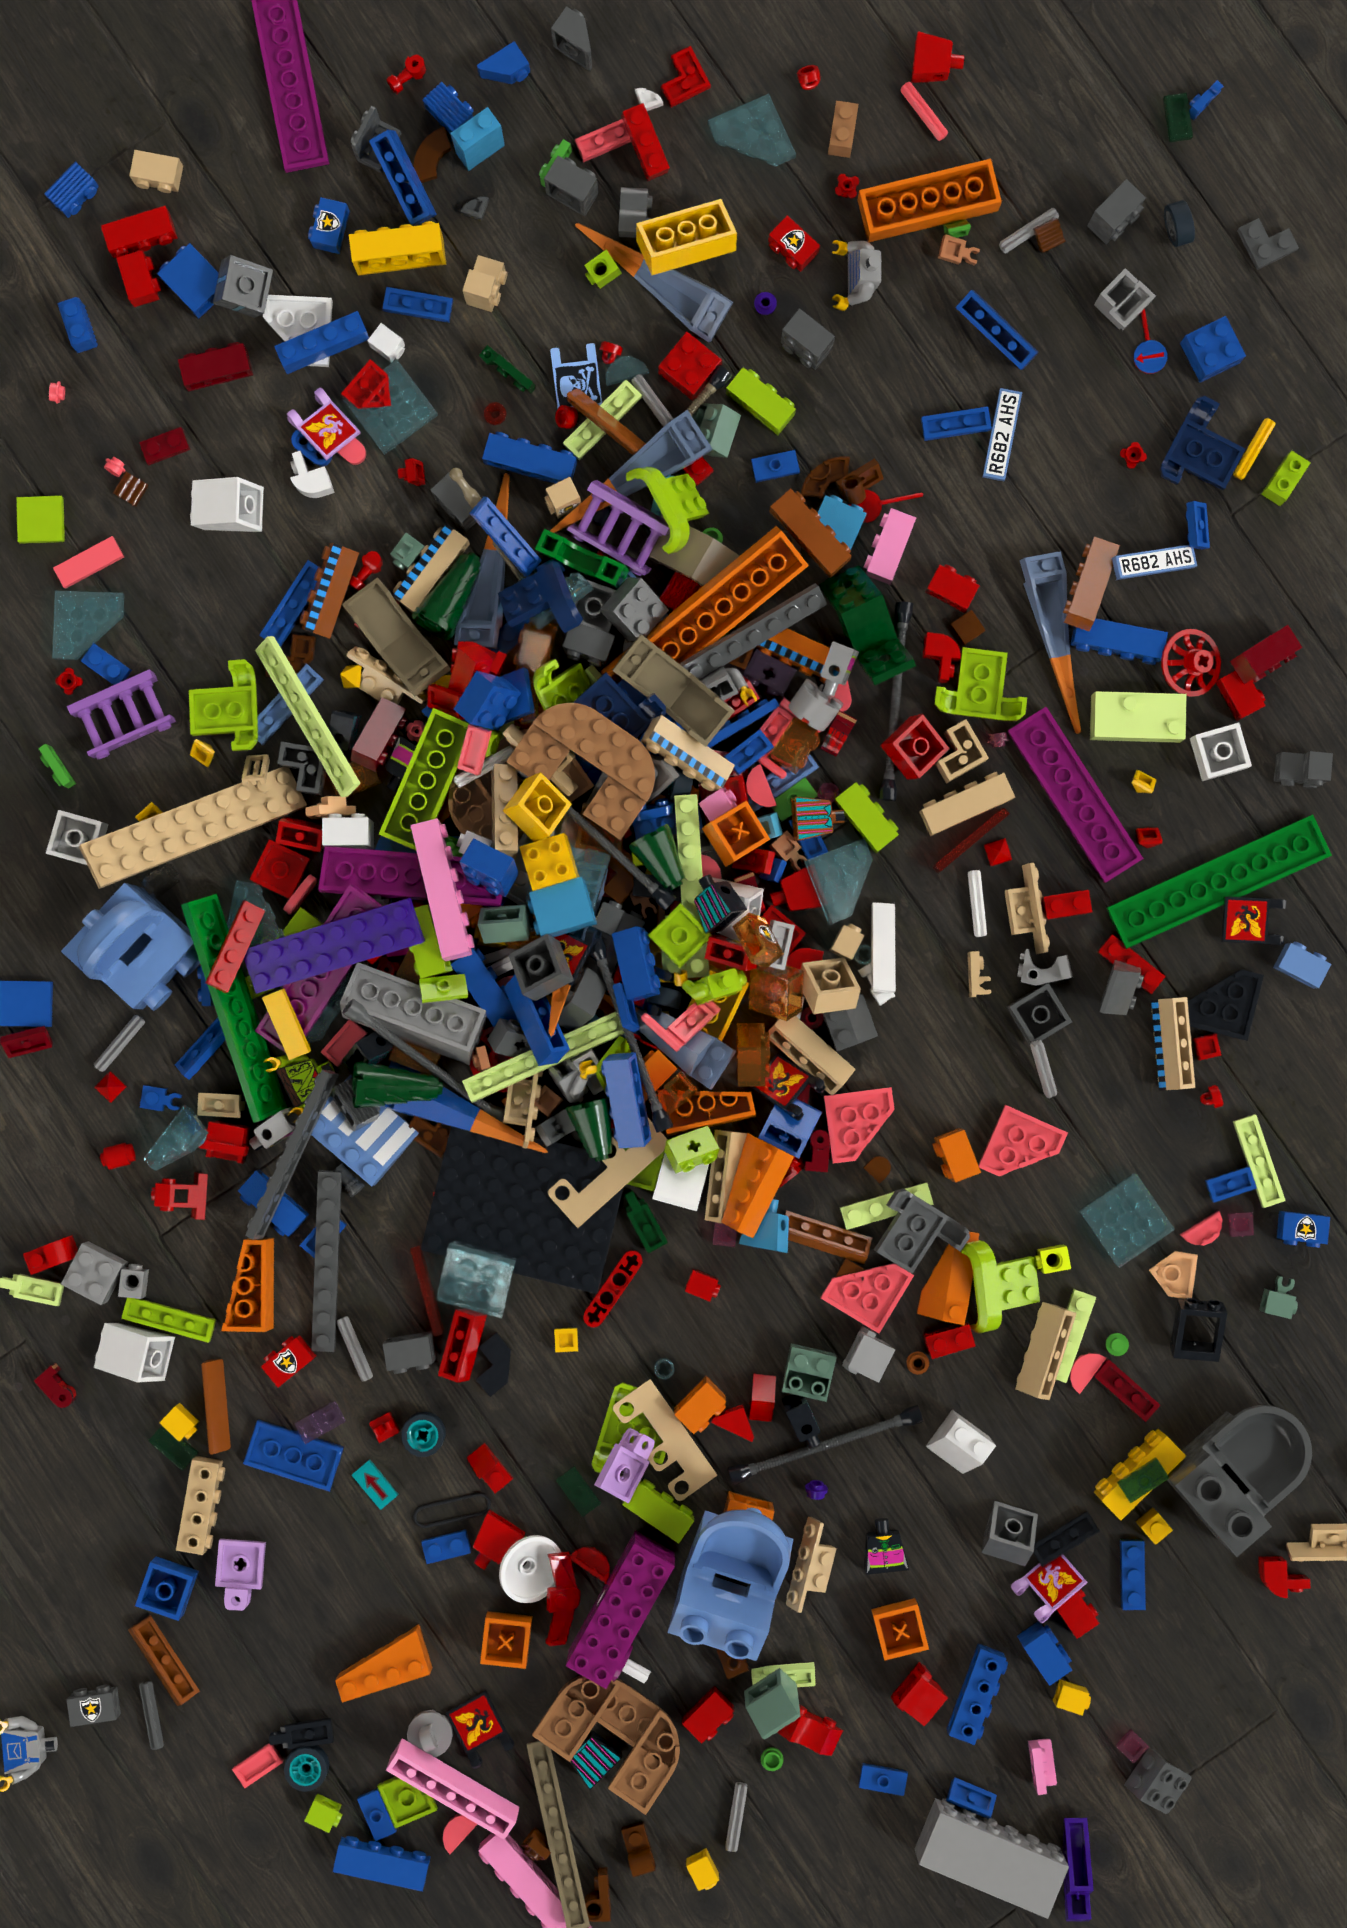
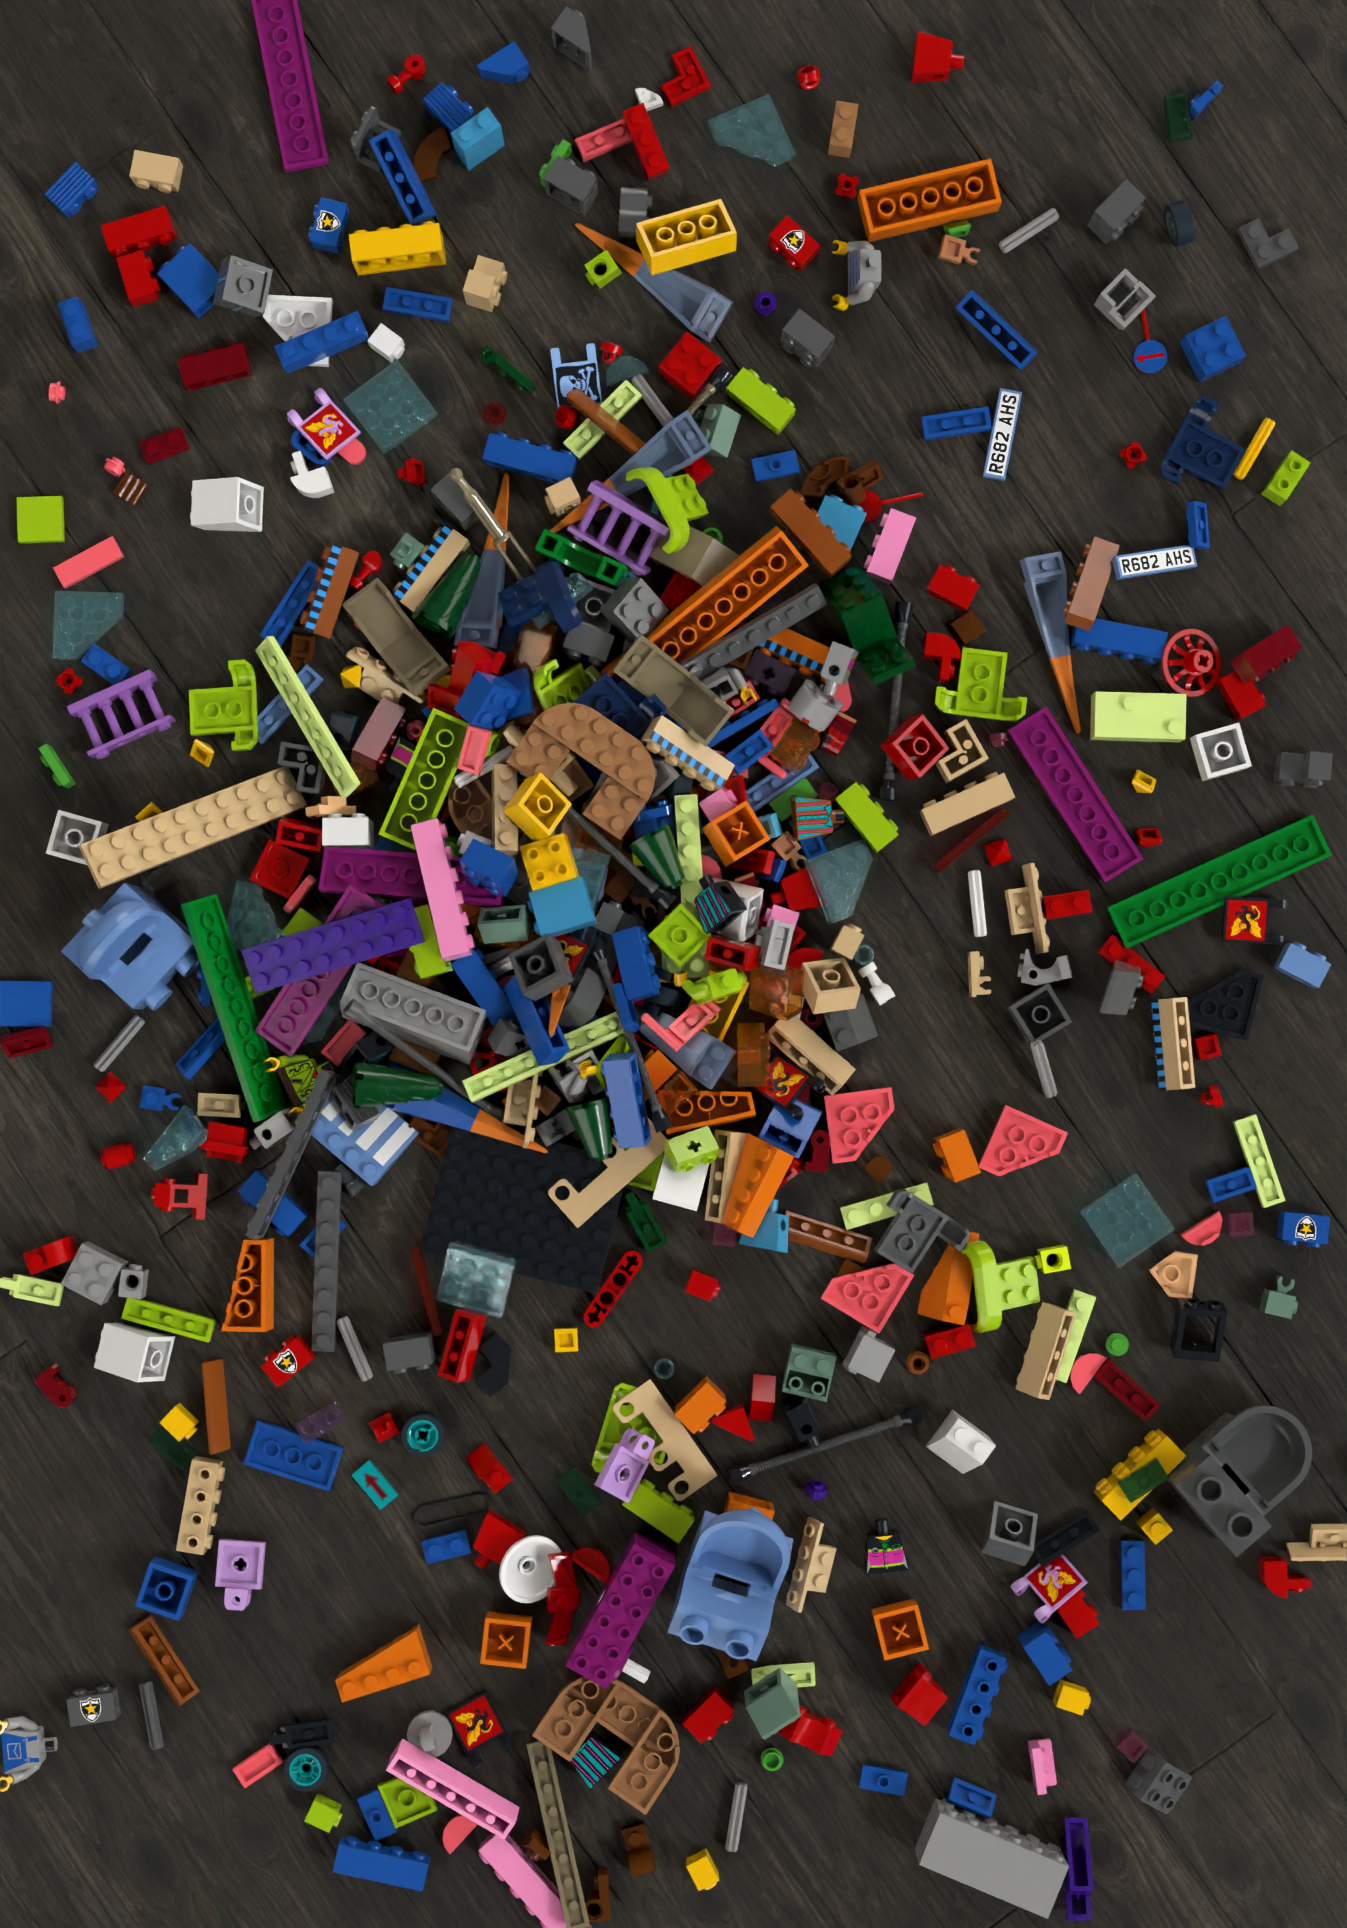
(235, 946): plate -> none
(255, 777): tan tile -> none
(286, 1024): yellow tile -> none
(369, 388): red slope -> none
(443, 988): lime plate -> none
(475, 208): dark grey tile -> none
(480, 1059): nougat plate -> none
(505, 536): blue tile -> none
(758, 940): clear orange brick -> none
(759, 789): coral tile -> none
(782, 915): none -> bright pink brick
(883, 948): white tile -> none
(924, 111): coral axle -> none
(1049, 235): reddish brown piece -> none

